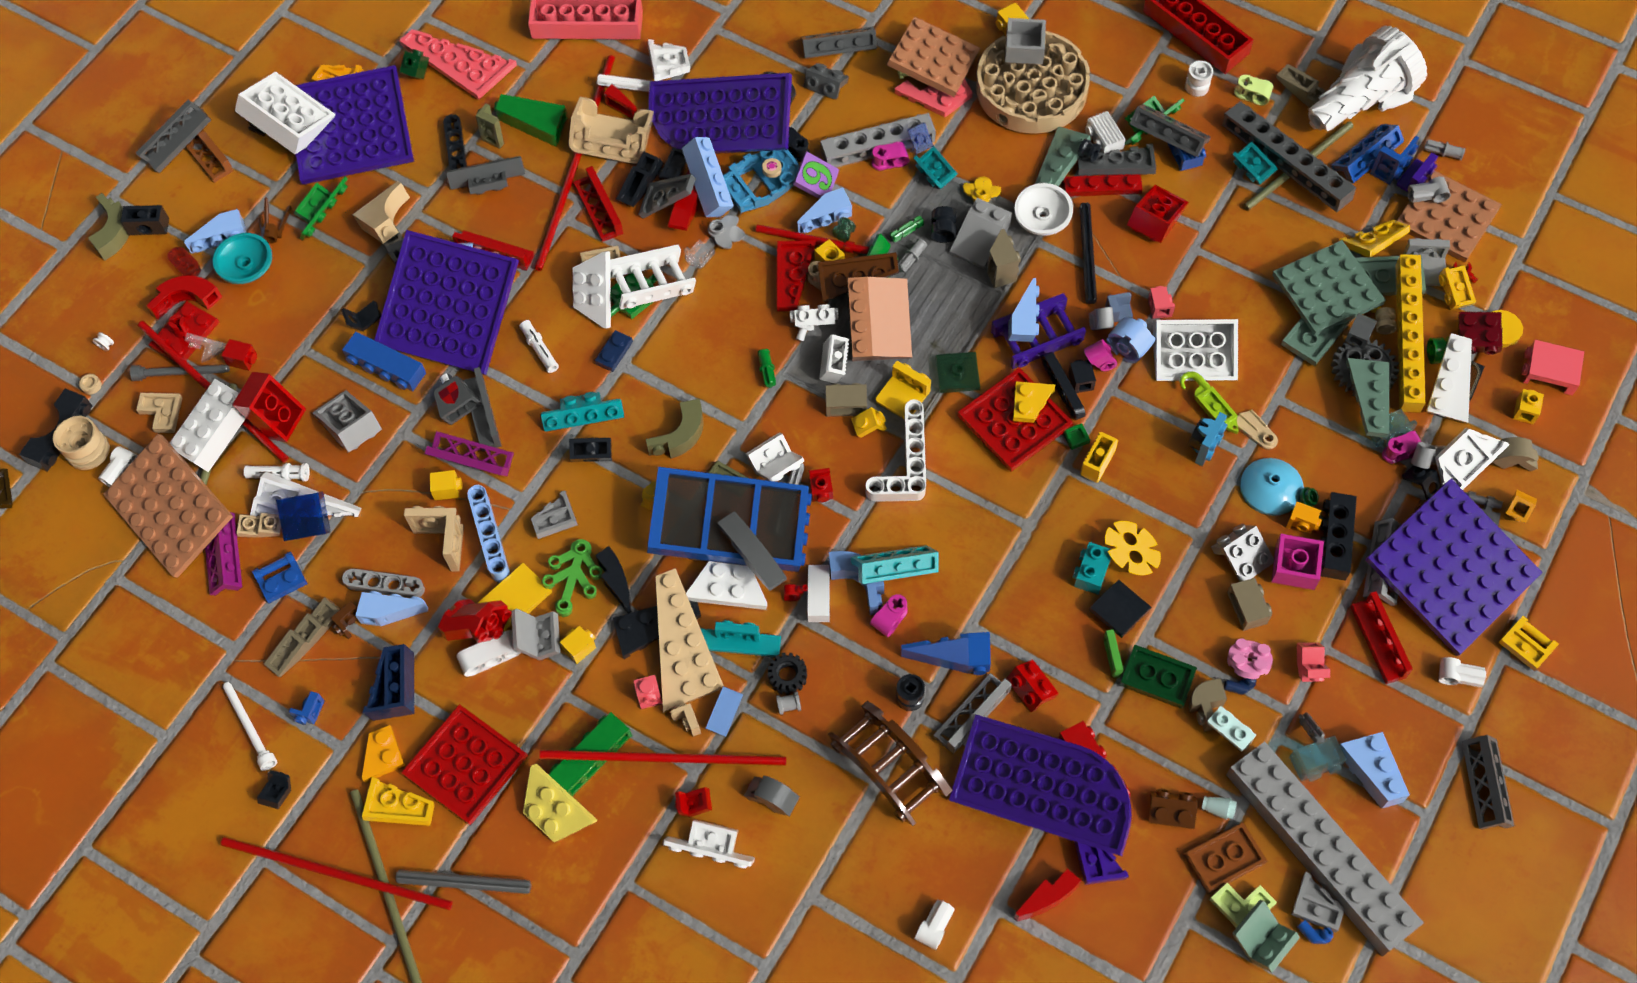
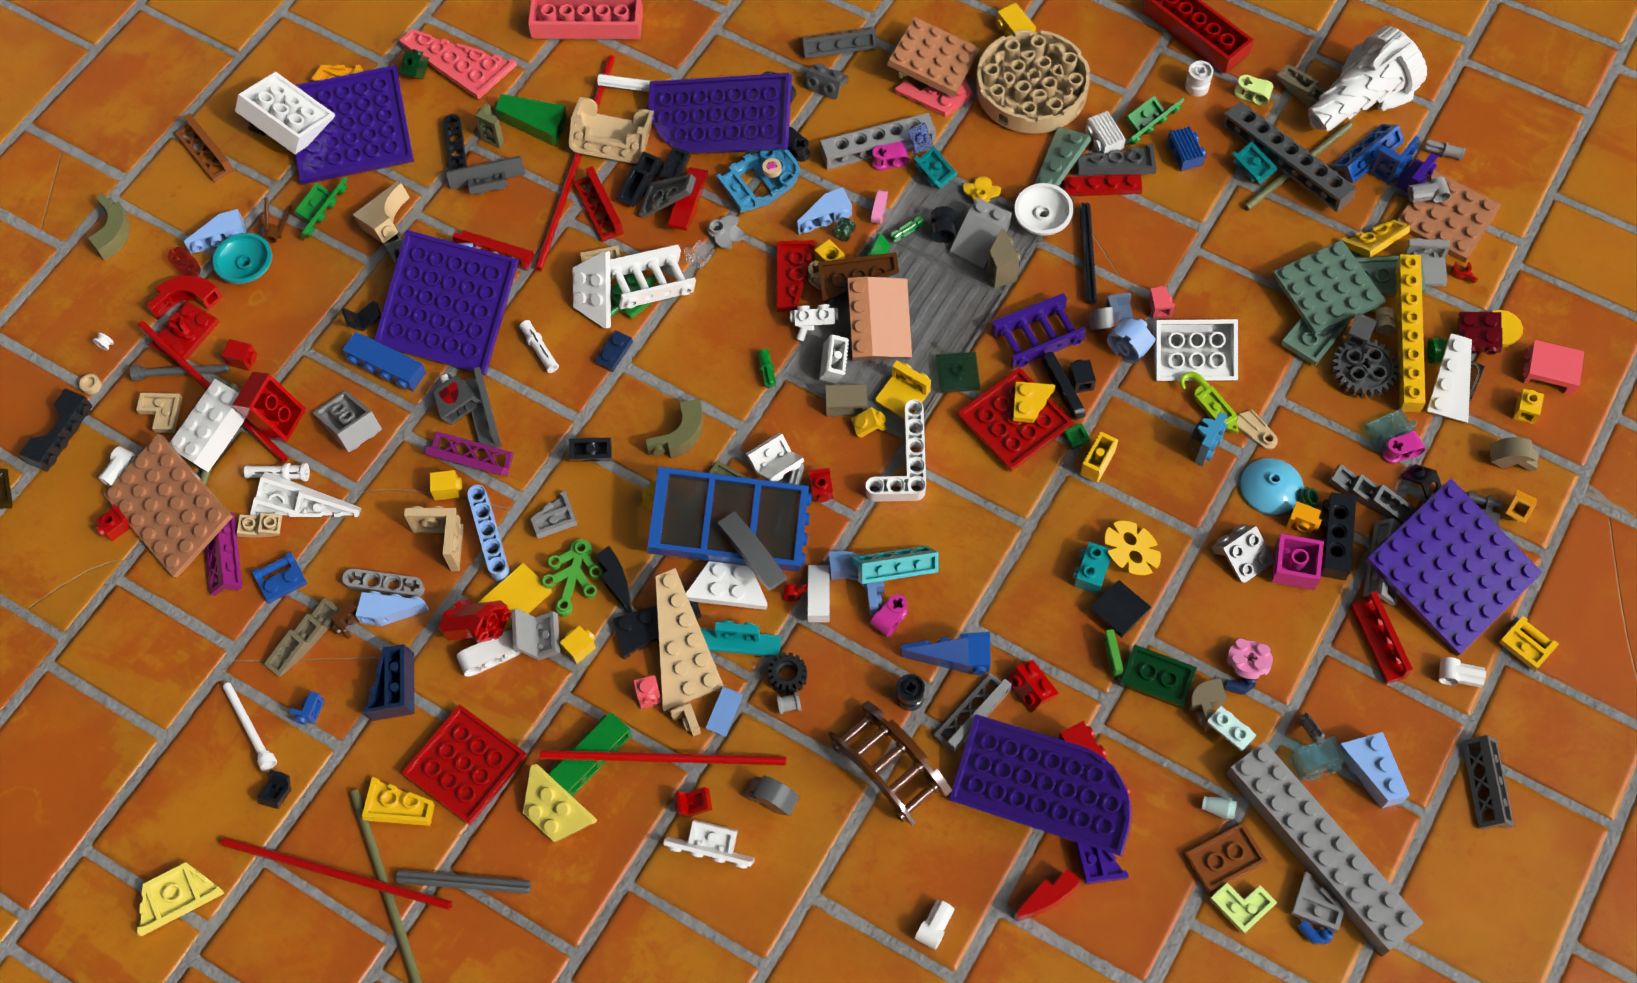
(81, 442): tan wheel -> none
(112, 523): none -> red brick
(145, 220): black brick -> none
(173, 896): none -> light yellow wing
(176, 138): dark grey fence -> none
(211, 349): clear slope -> none
(303, 516): clear blue brick -> none
(381, 754): light orange wing -> none
(582, 411): teal bracket -> none
(618, 101): red slope -> none
(668, 60): white wing -> none
(709, 178): light blue brick -> none
(815, 176): medium lavender tile -> none
(848, 246): red bar -> none
(879, 206): none -> bright pink beam
(912, 255): light grey axle -> none
(1023, 320): light blue slope -> none
(1025, 41): light grey piece -> none
(1089, 150): black wheel -> none
(1100, 355): dark pink piece -> none
(1157, 213): red slope -> none
(1169, 130): dark grey fence -> none
(1173, 809): reddish brown bracket -> none
(1249, 604): dark tan brick -> none
(1264, 938): sand green bracket -> none
(1311, 662): coral brick -> none
(1369, 494): none -> dark grey slope
(1372, 394): sand green wing -> none
(1425, 455): light grey piece -> none
(1457, 287): yellow bracket -> none
(1467, 456): white wing -> none

